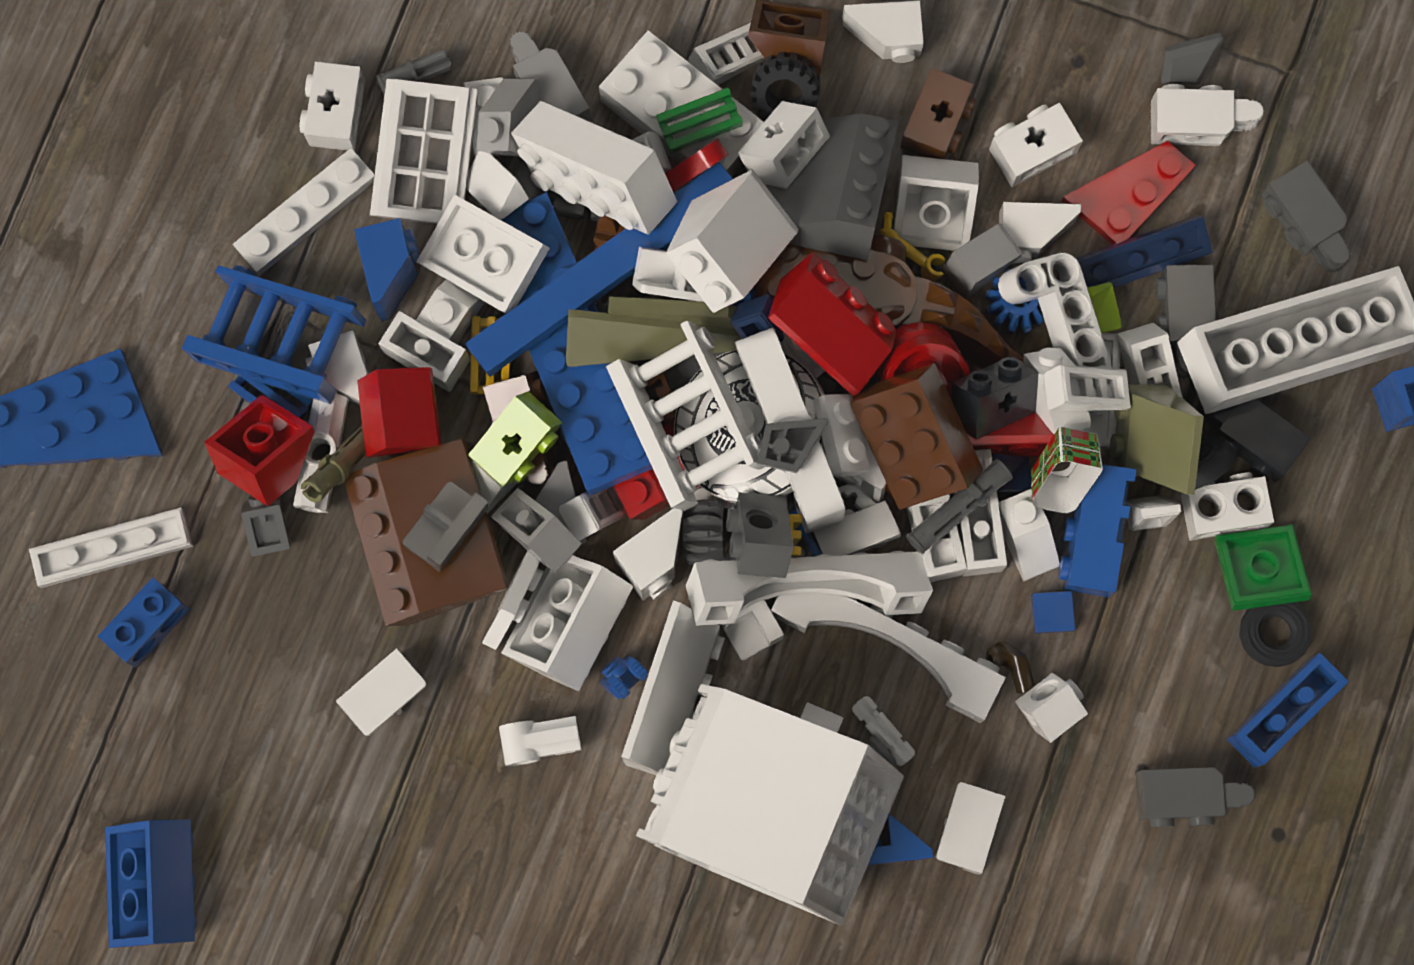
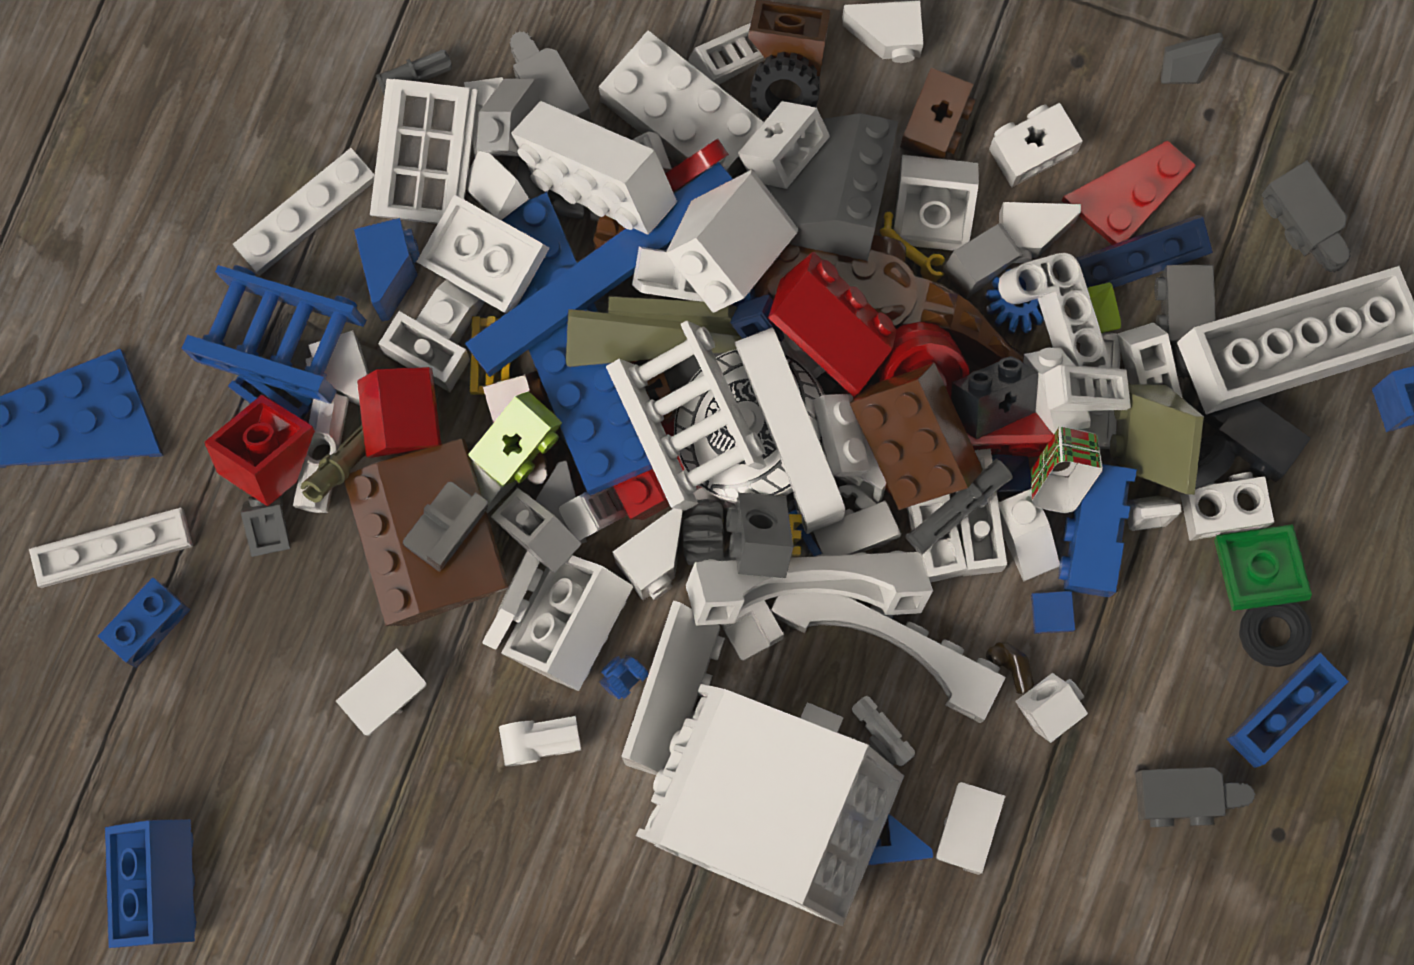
(339, 126): white brick -> none
(693, 107): green tile -> none
(789, 443): dark grey piece -> none
(1200, 115): white hinge -> none

